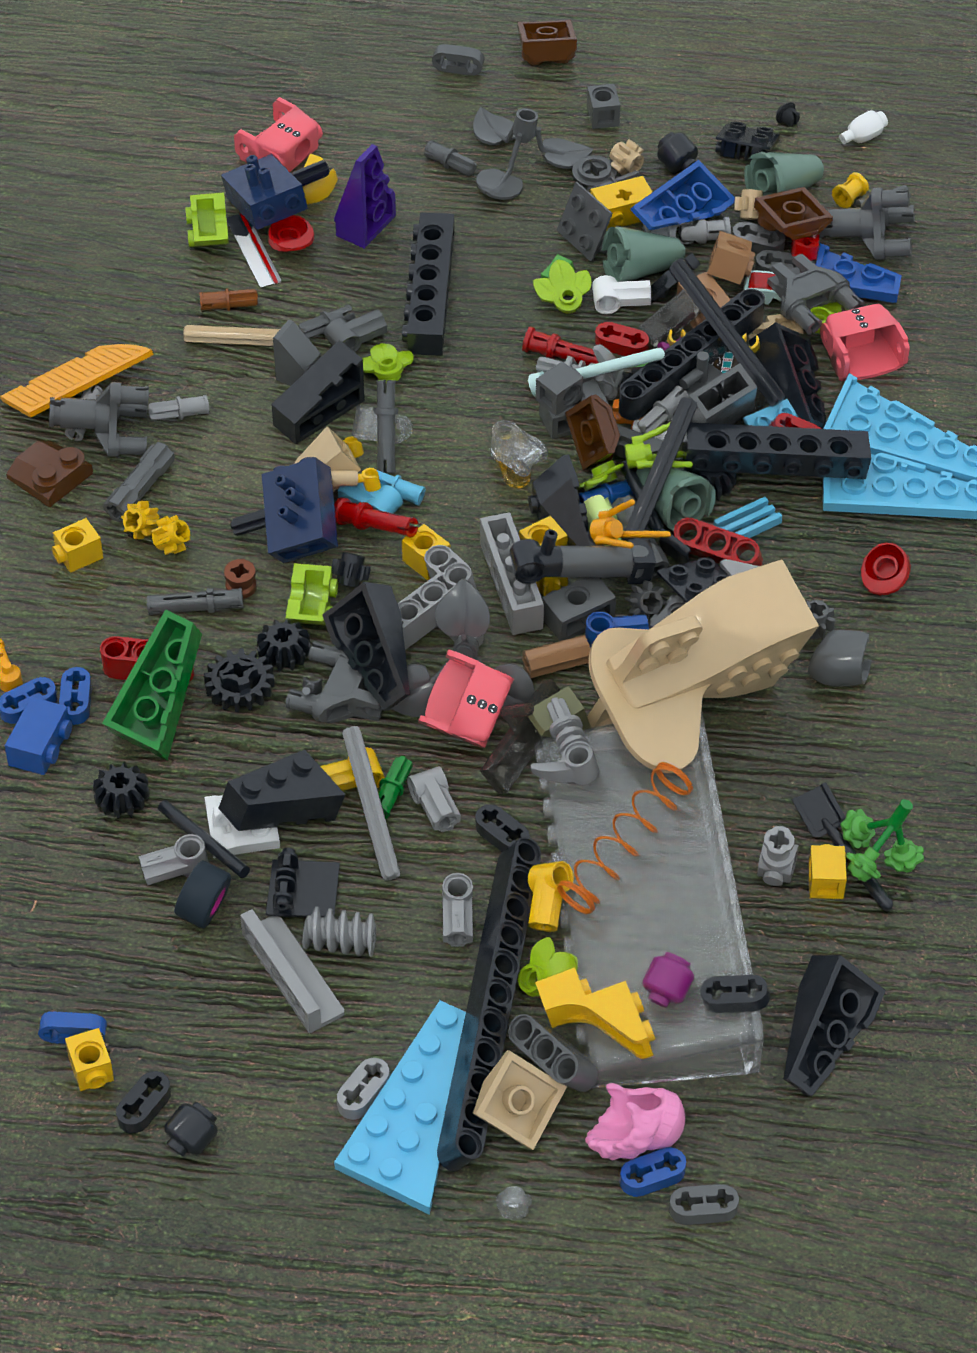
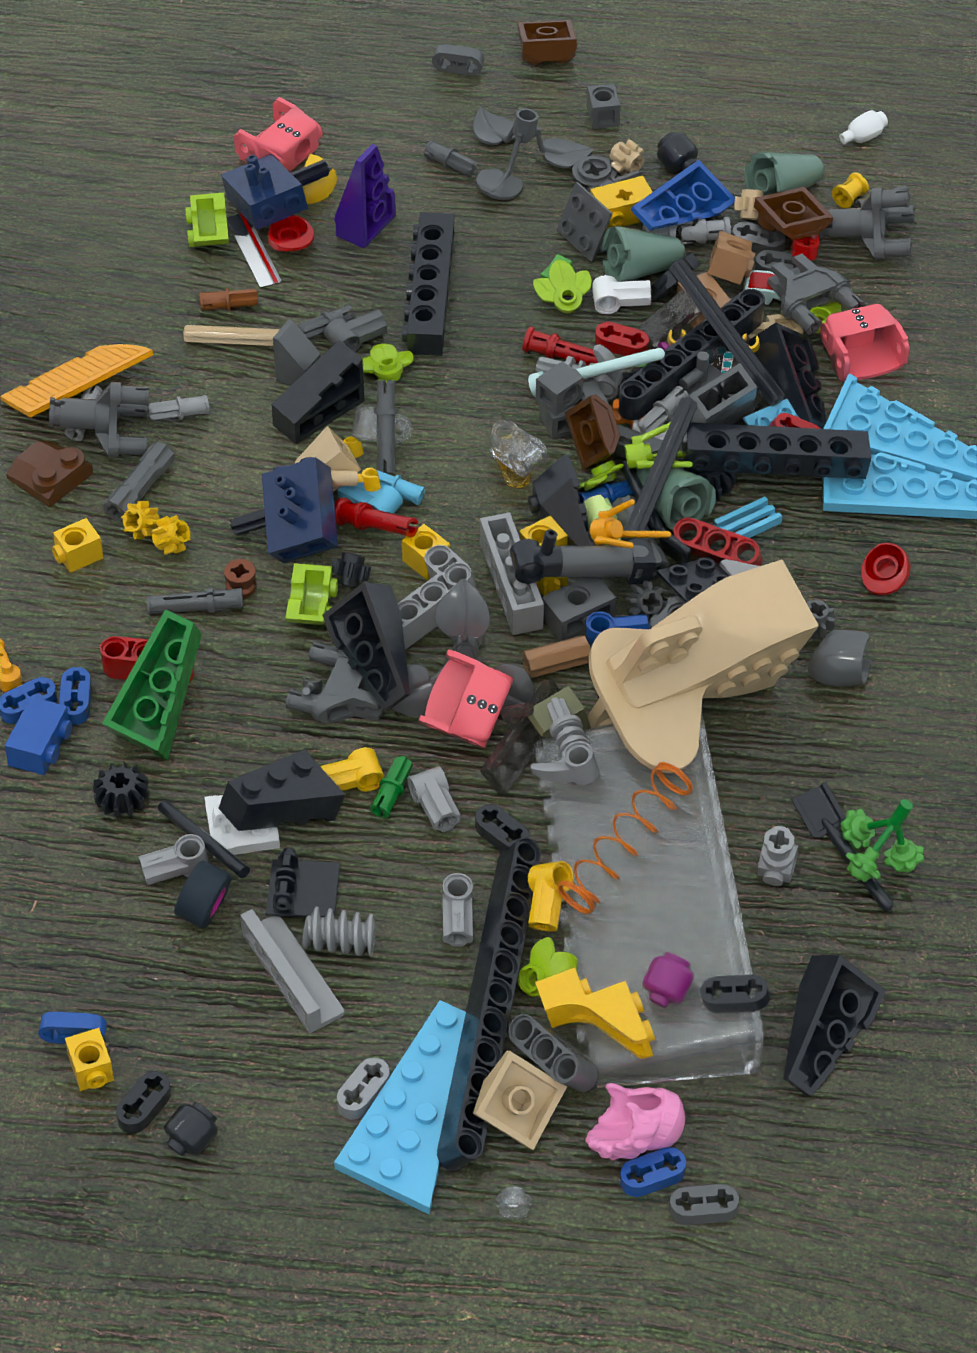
(239, 680): black gear -> none
(284, 644): black gear -> none
(371, 803): light grey axle -> none
(737, 133): black hinge -> none
(787, 114): black piece -> none
(827, 871): yellow brick -> none
(865, 280): blue wing -> none

